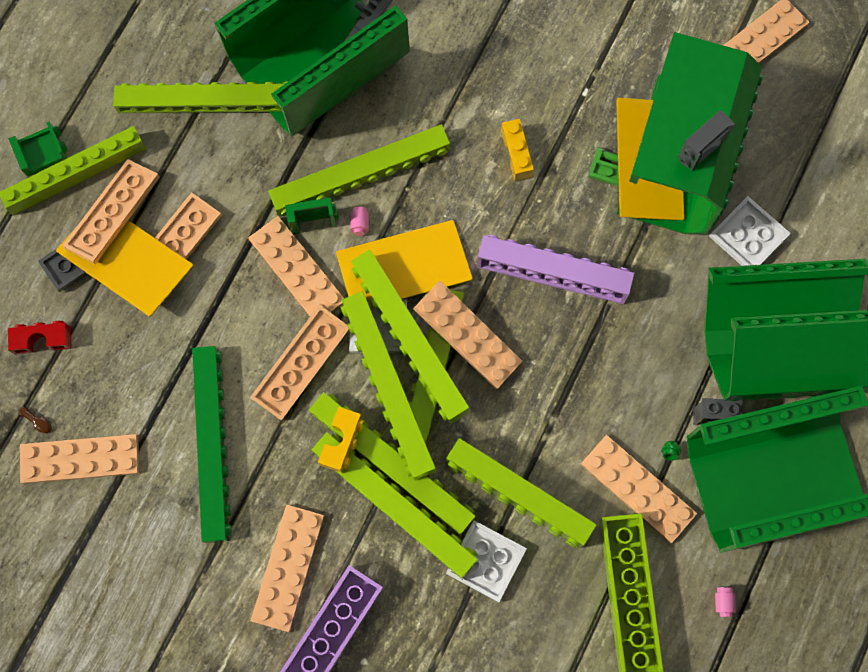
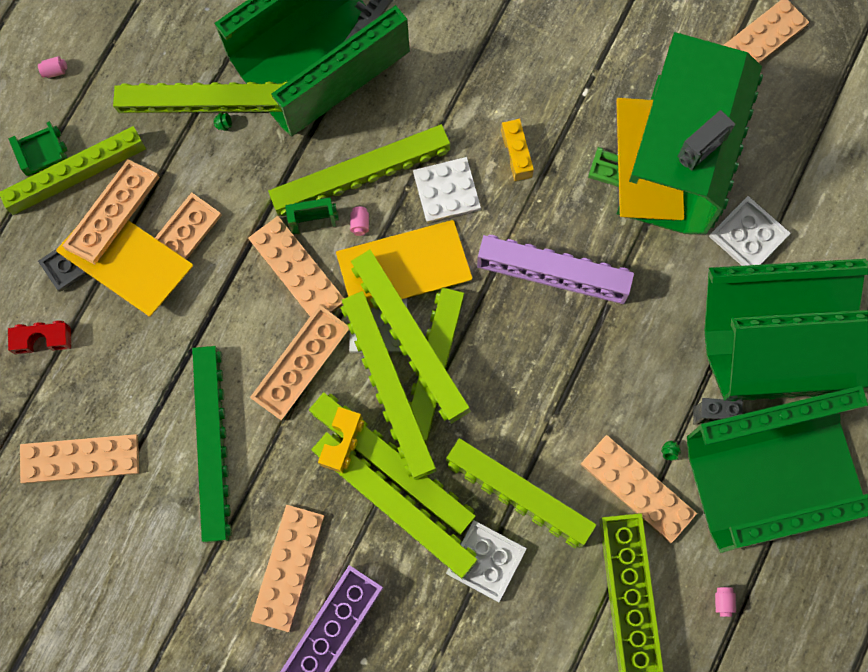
(40, 423): reddish brown piece -> none
(52, 67): none -> bright pink brick
(223, 121): none -> green plate
(446, 190): none -> white plate
(467, 335): light nougat plate -> none

